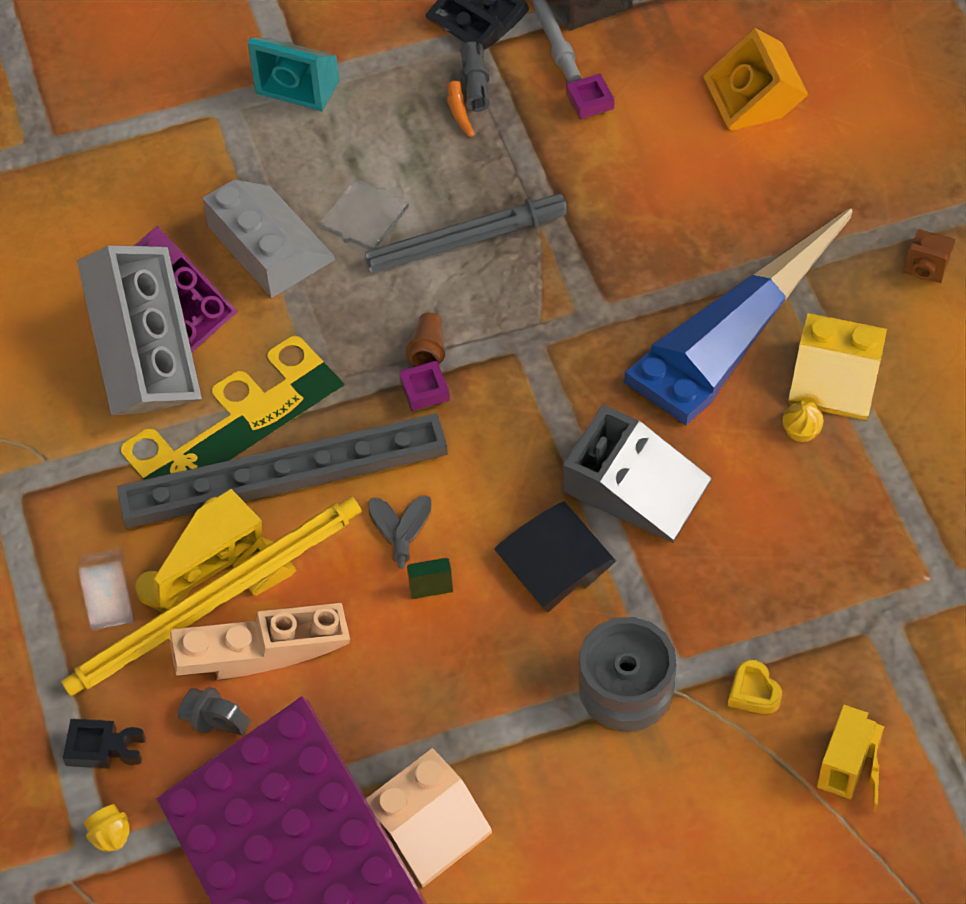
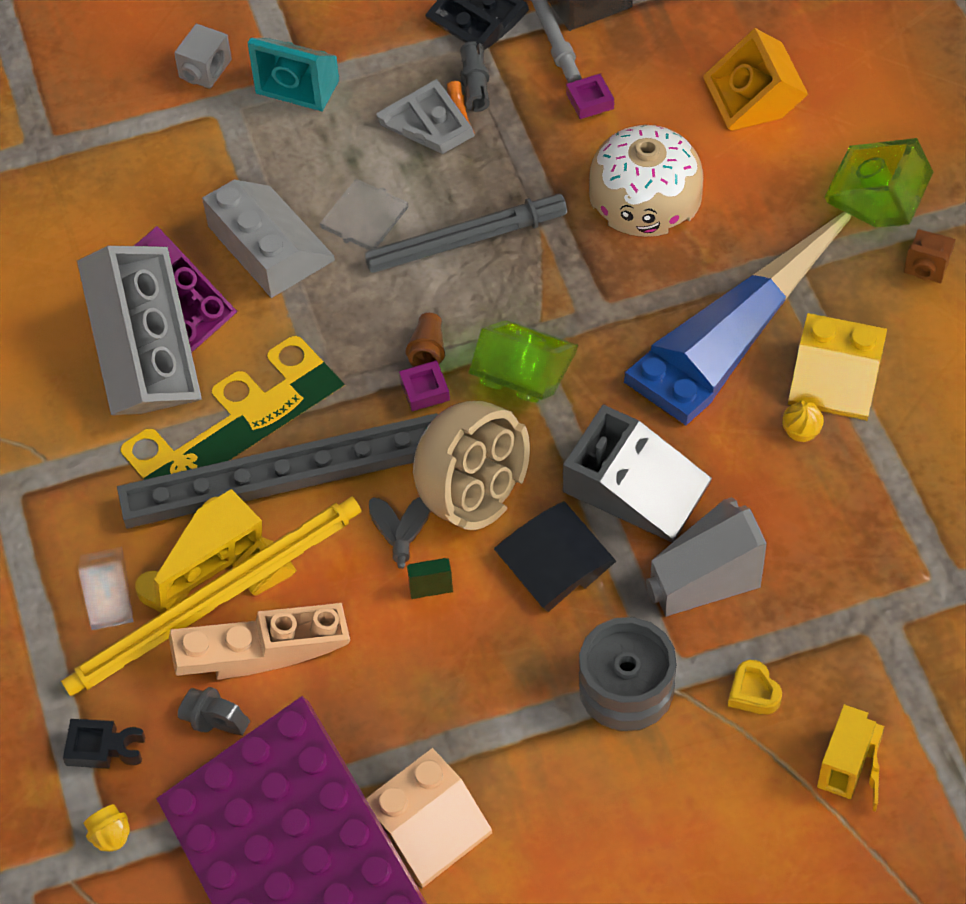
(203, 56): none -> light grey brick
(428, 118): none -> light grey wing
(470, 463): none -> tan cylinder
(521, 360): none -> clear neon green slope
(646, 180): none -> cylinder
(710, 560): none -> light grey slope
(881, 182): none -> clear neon green slope

